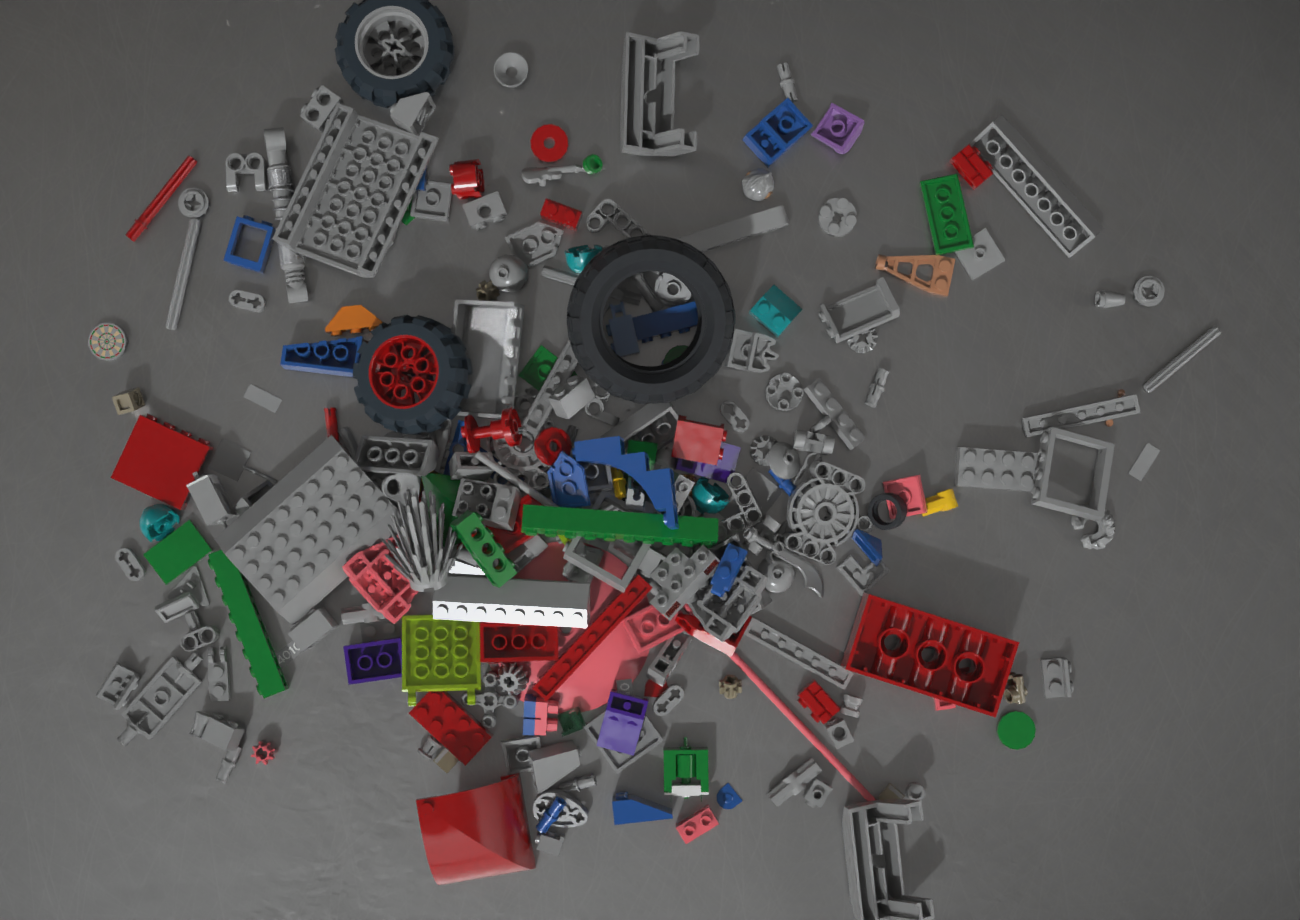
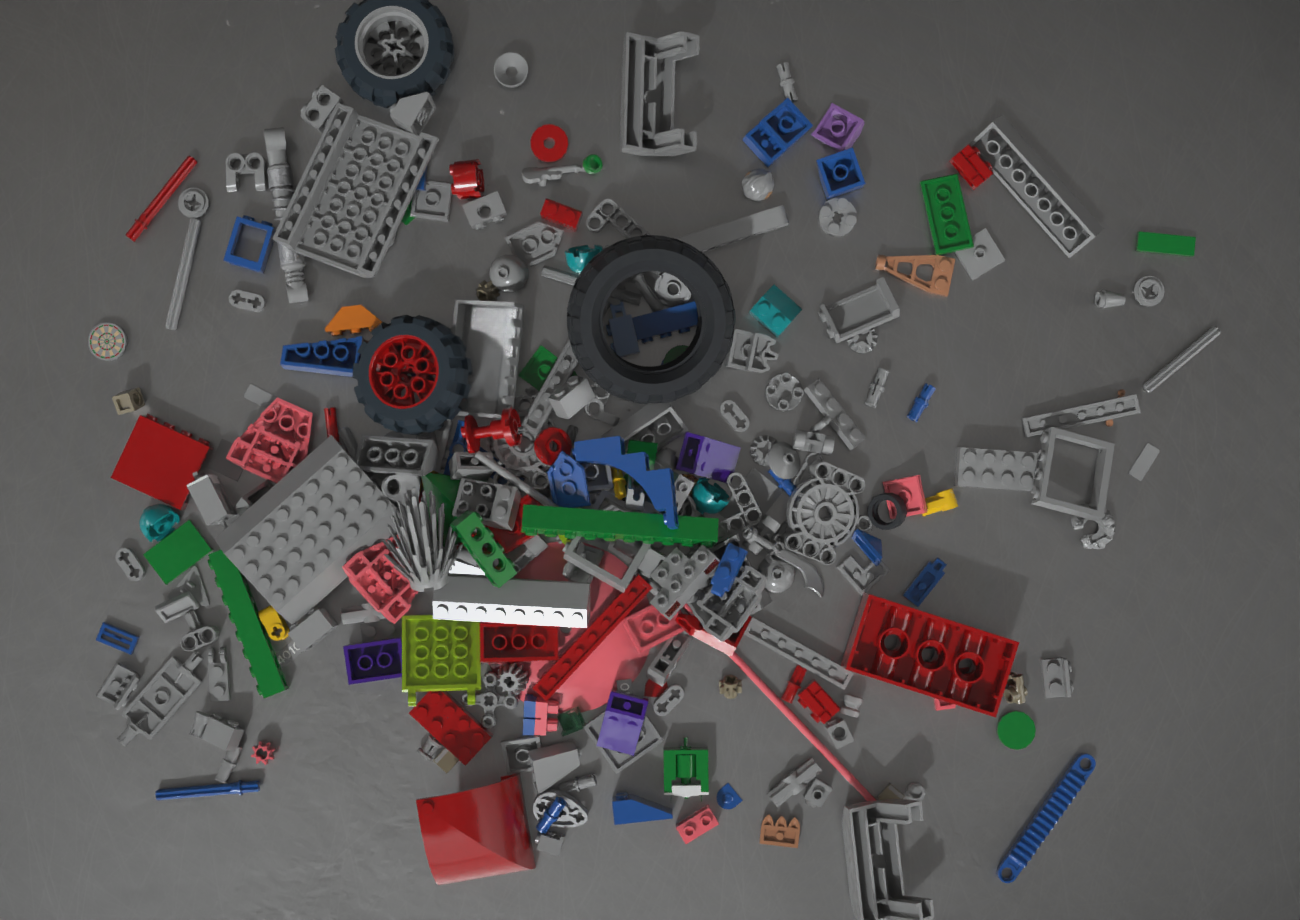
(133, 643): none -> blue tile
(208, 790): none -> blue axle
(273, 621): none -> yellow piece
(274, 441): none -> coral wedge
(698, 441): red panel -> none
(780, 833): none -> nougat plate
(794, 684): none -> red axle
(840, 173): none -> blue slope
(921, 402): none -> blue pin
(925, 582): none -> blue hinge
(1045, 818): none -> blue gear
(1165, 244): none -> green tile

